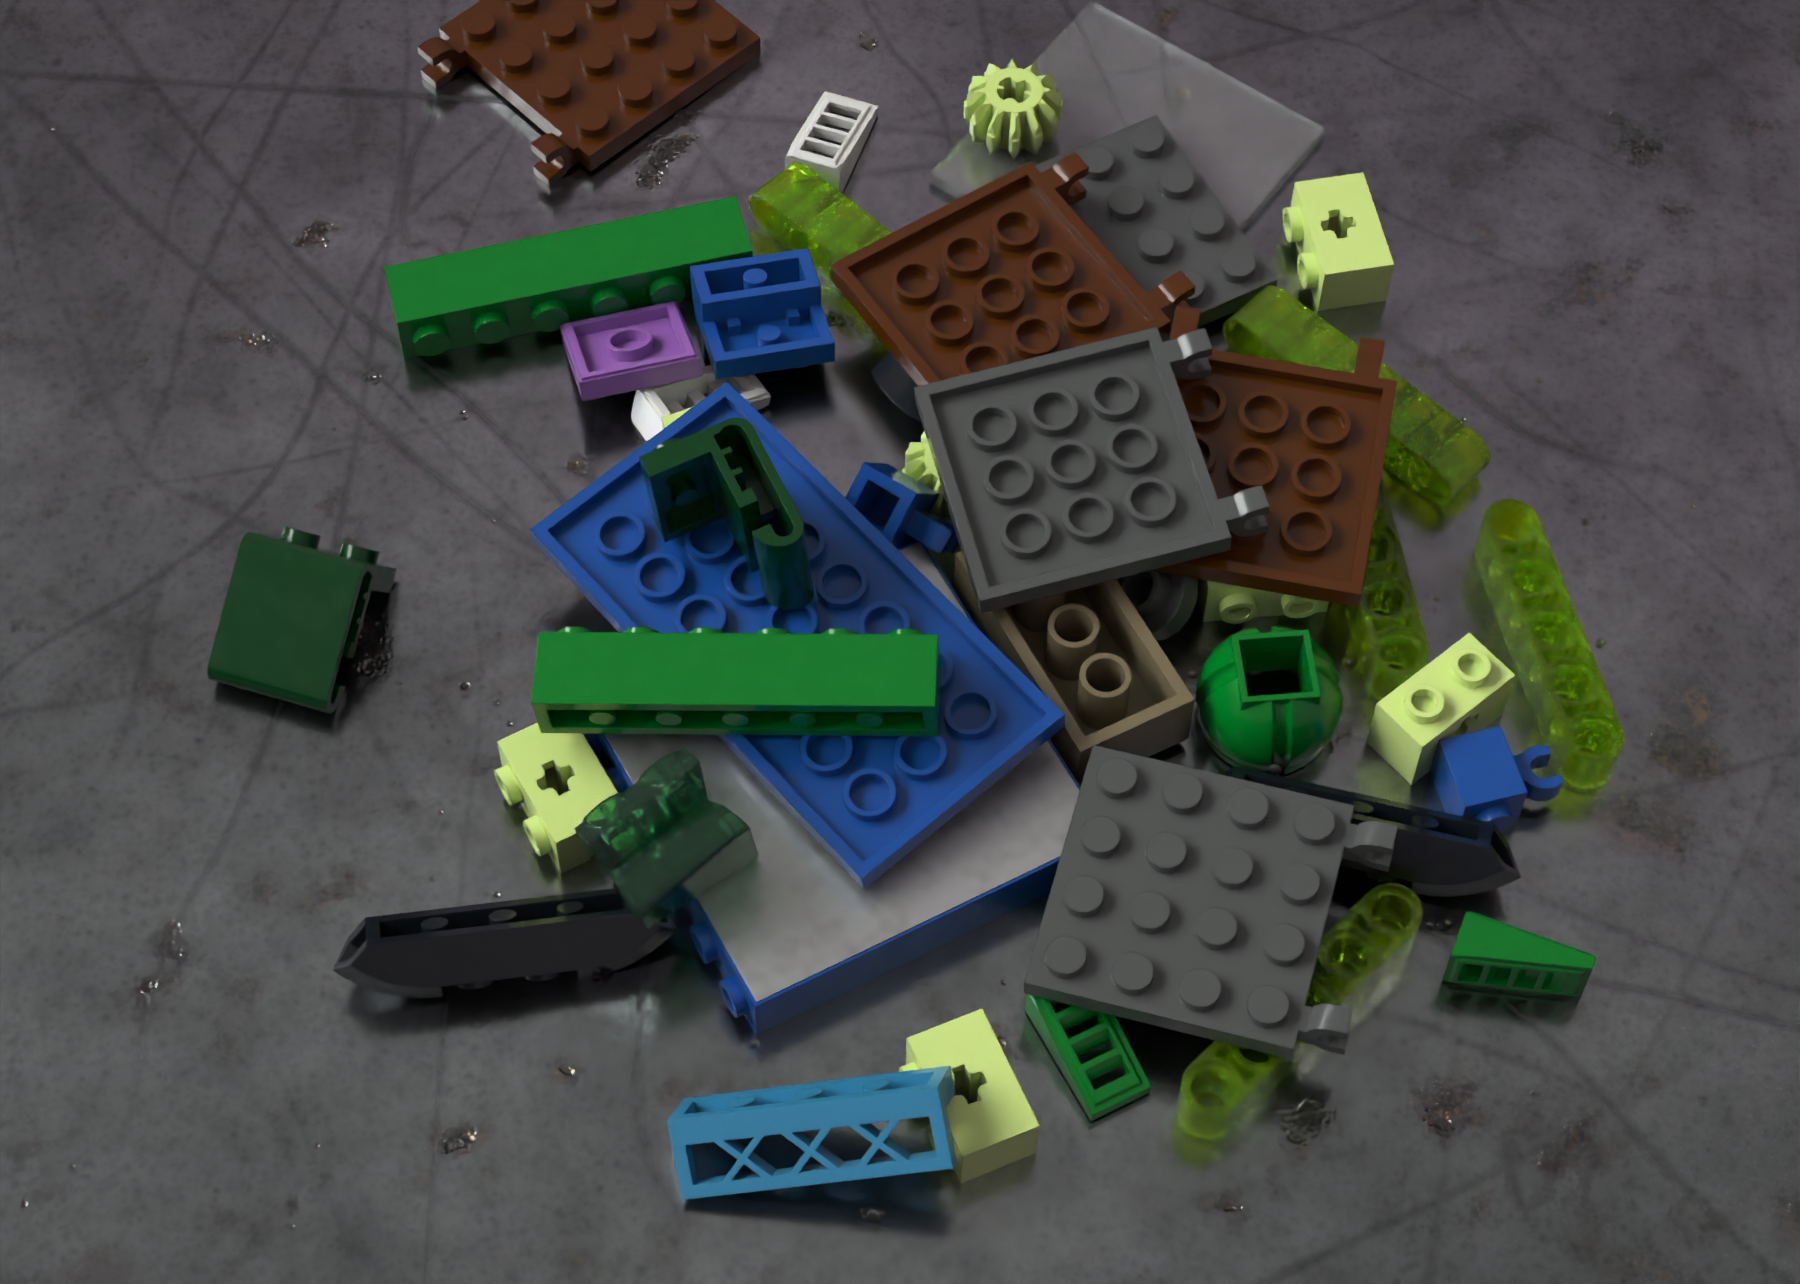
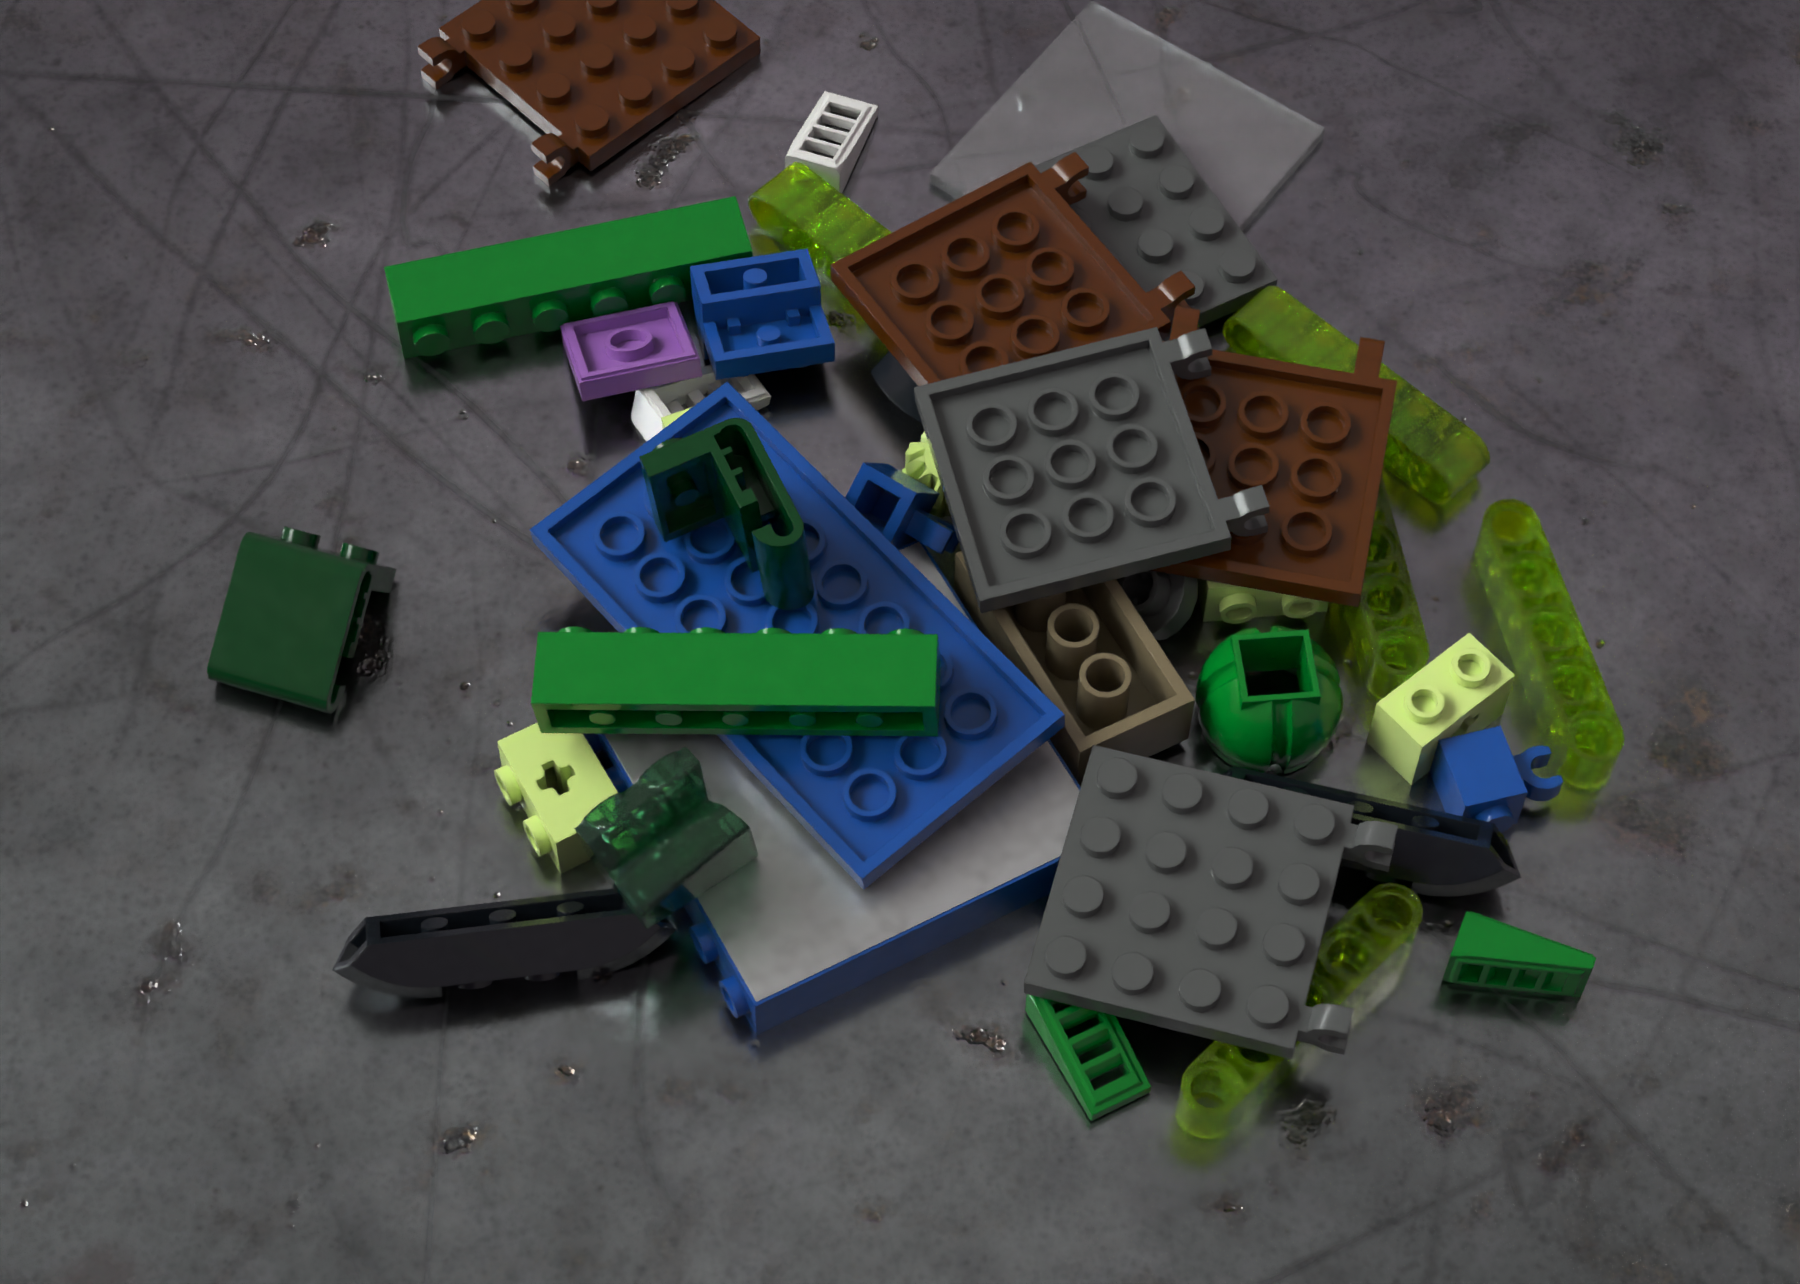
(810, 1107): dark azure fence -> none
(1001, 1122): yellowish green brick -> none
(1013, 109): yellowish green gear -> none
(1338, 241): yellowish green brick -> none

